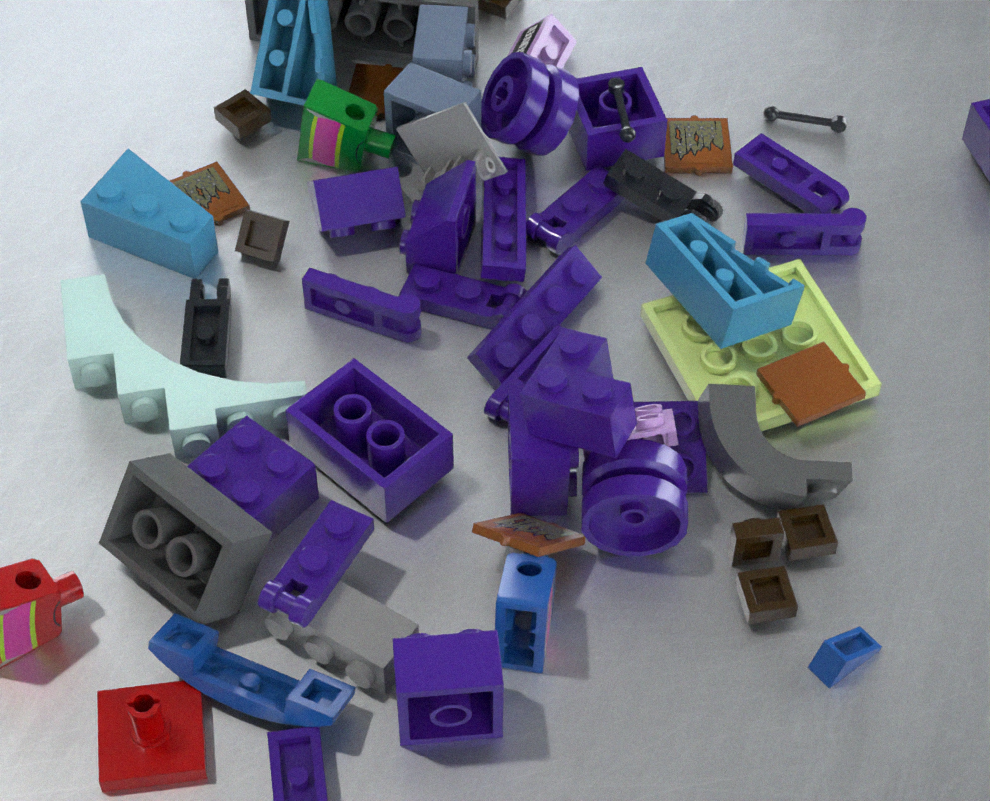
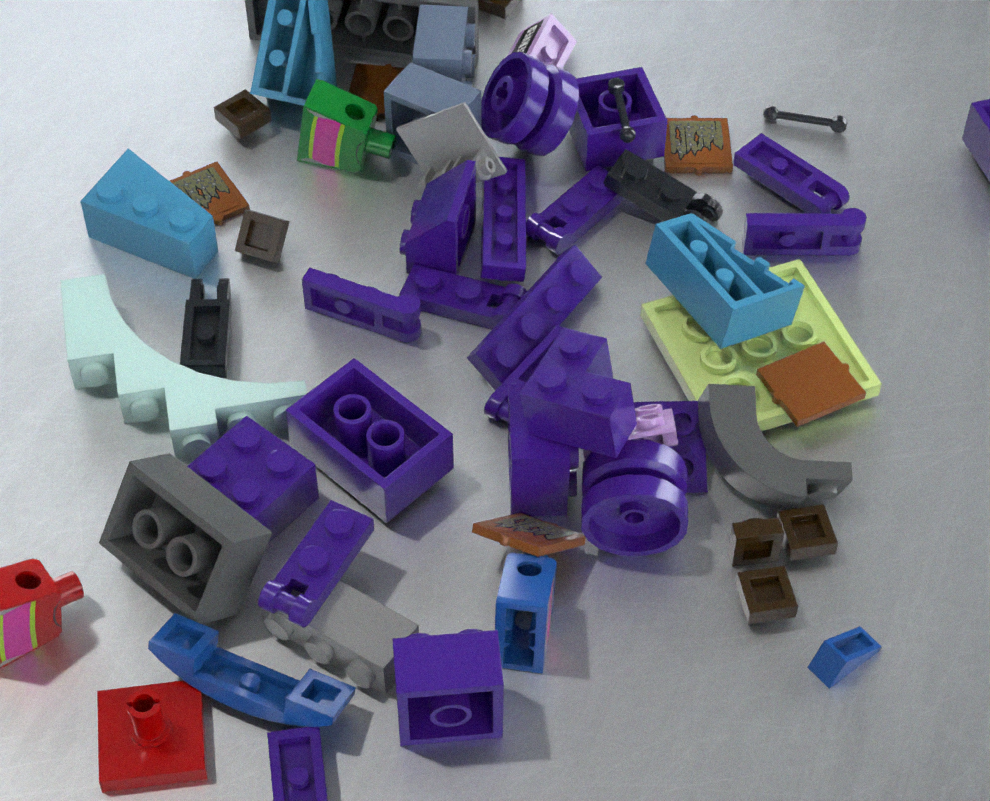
(357, 200): dark purple slope -> none

